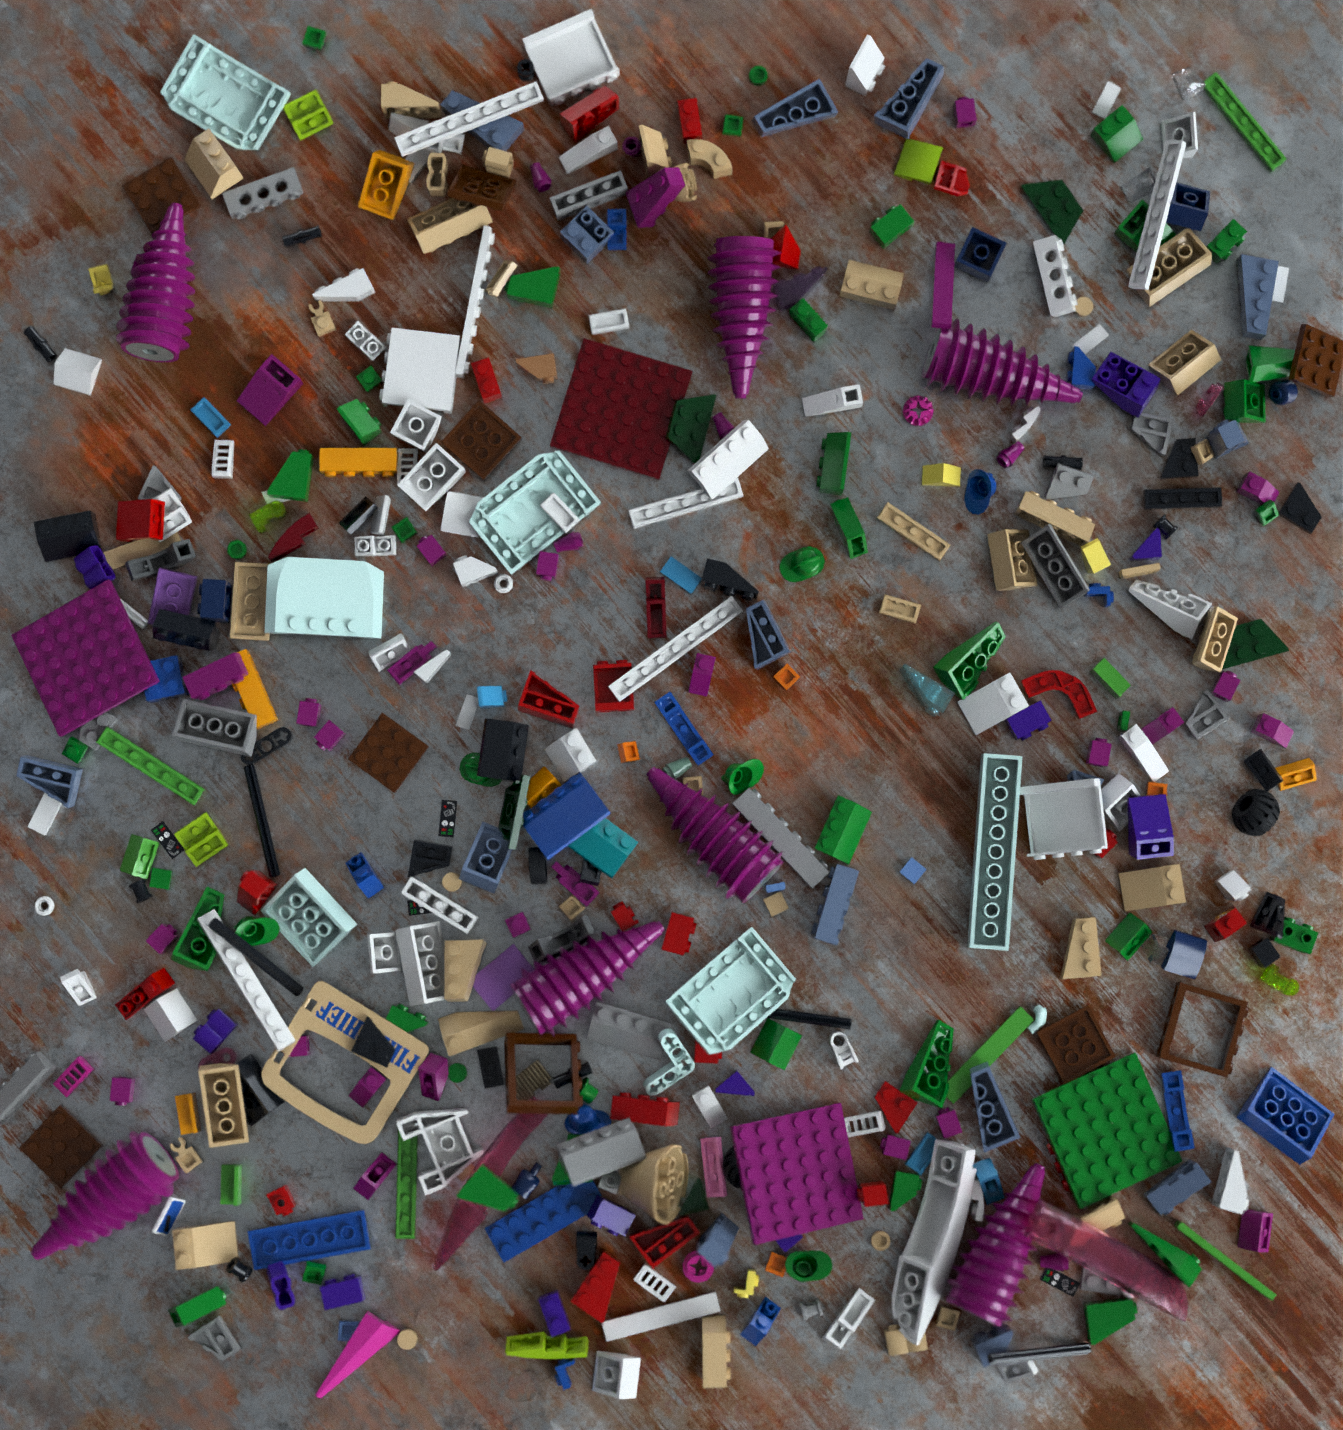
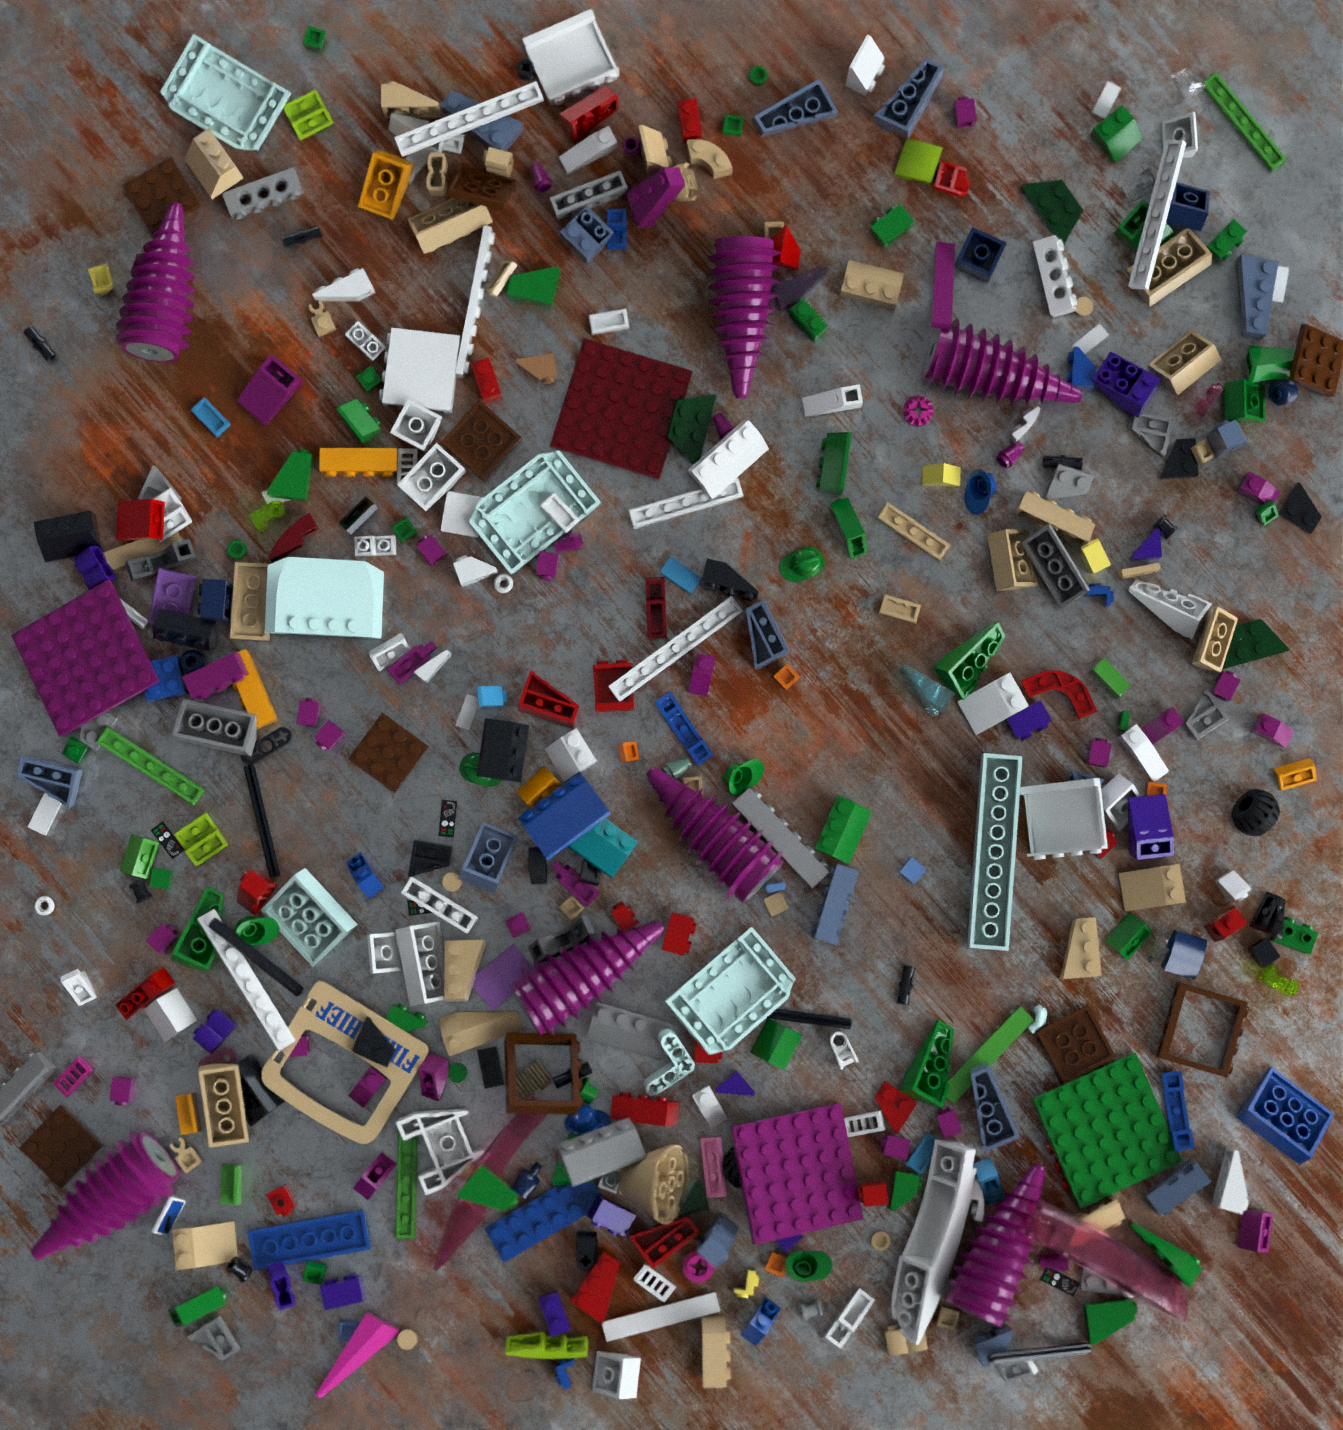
(76, 371): white slope -> none
(189, 657): none -> dark blue head
(223, 474): white slope -> none
(380, 515): white slope -> none
(512, 811): dark green wing -> none
(906, 985): none -> black pin
(1182, 498): black plate -> none
(1224, 1260): bright green tile -> none
(1263, 770): black plate -> none

